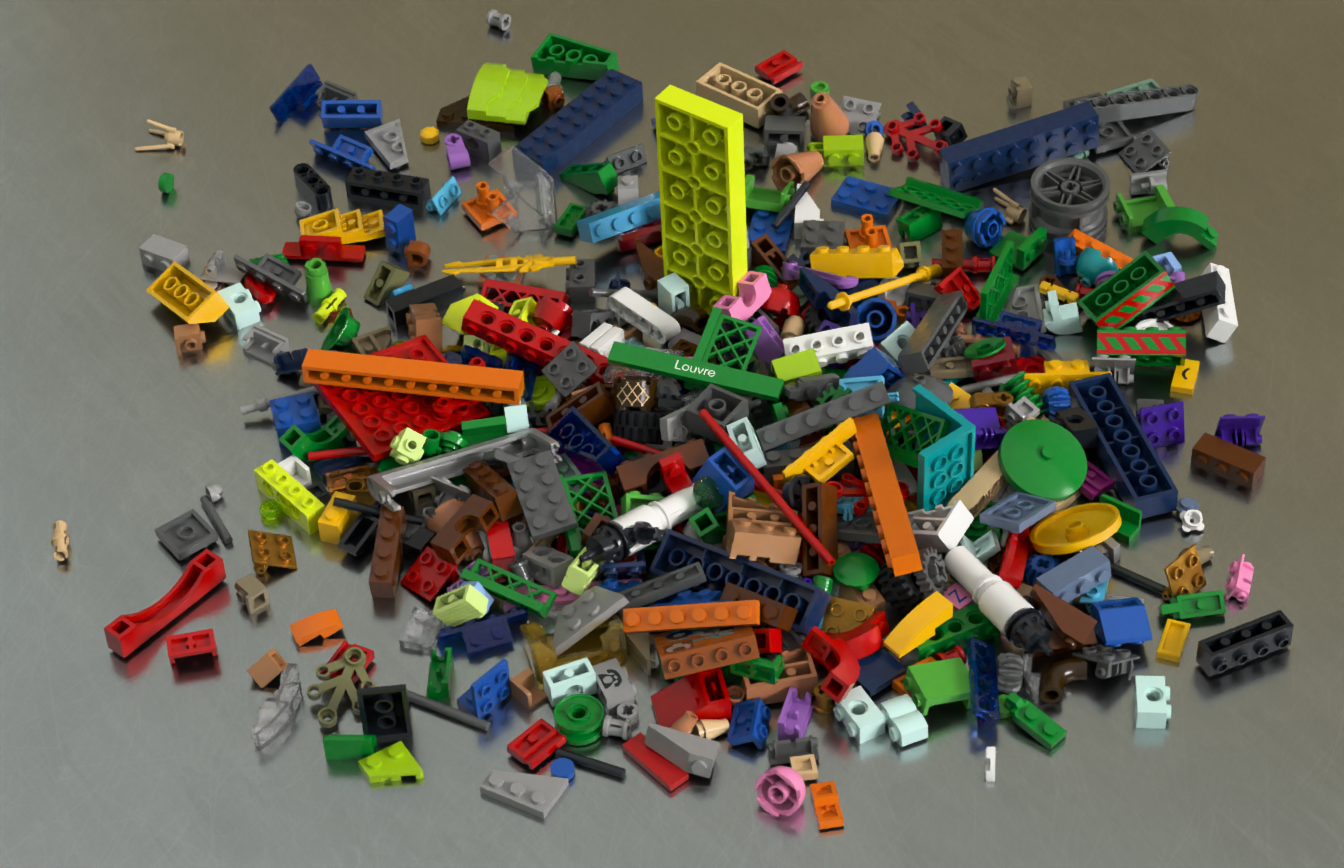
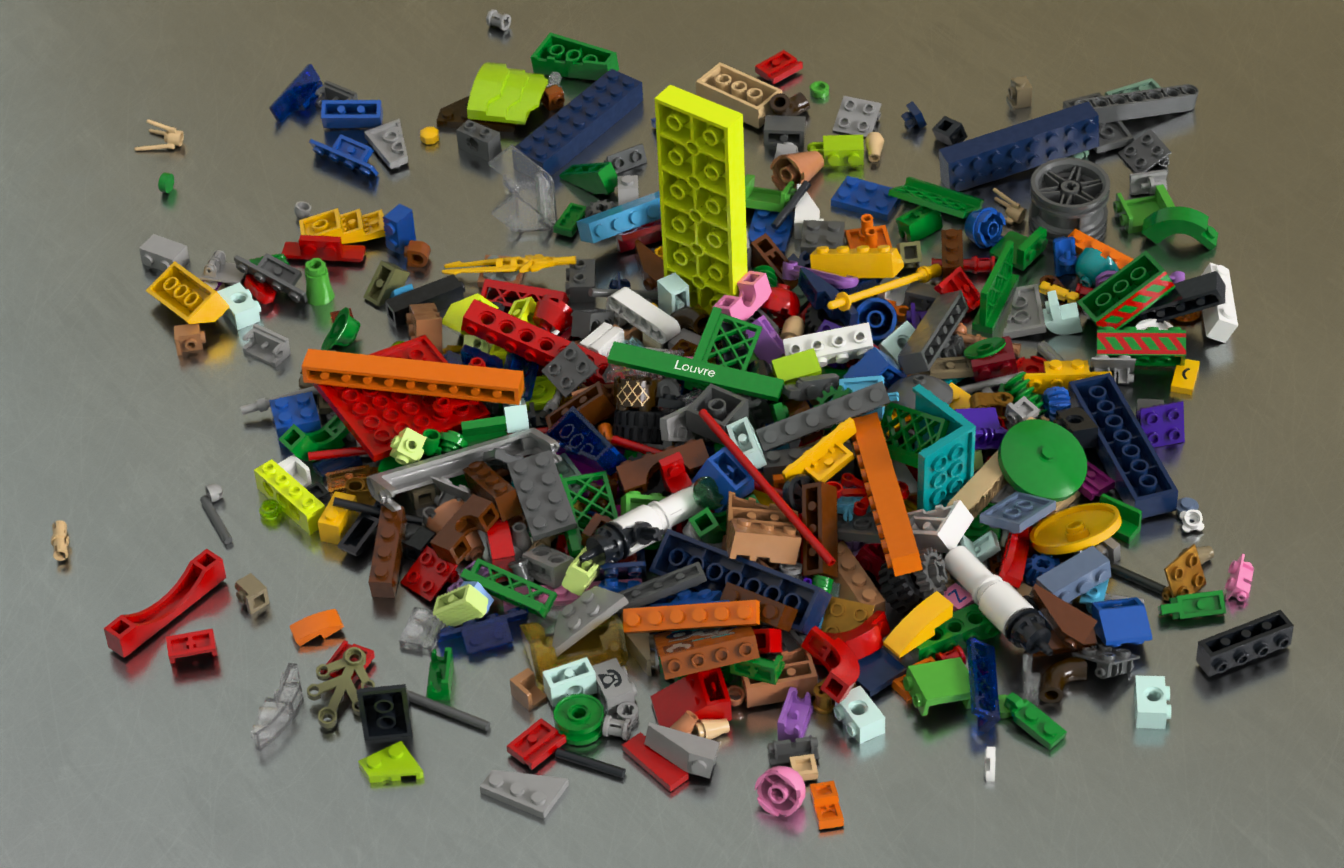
(186, 534): dark grey plate -> none
(267, 668): medium nougat panel -> none
(271, 550): pearl gold hinge -> none
(289, 364): dark blue hinge -> none
(313, 186): black beam -> none
(322, 313): neon yellow pin -> none
(349, 746): green panel -> none
(372, 341): dark tan wing -> none
(388, 187): black brick -> none
(444, 197): medium azure hinge -> none
(456, 152): medium lavender piece -> none
(480, 207): orange plate -> none
(487, 690): blue bracket -> none
(562, 768): blue tile -> none
(749, 723): blue bracket -> none
(755, 155): dark grey plate -> none
(827, 117): nougat cone -> none
(856, 570): green dish -> none
(869, 127): blue plate -> none
(895, 129): red plant -> none
(904, 720): light aqua brick -> none
(1009, 672): dark grey gear -> none
(1018, 327): clear blue bracket -> none
(1168, 262): light blue bracket -> none
(1173, 640): yellow tile -> none
(1228, 460): reddish brown brick -> none
(1234, 425): dark purple hinge -> none

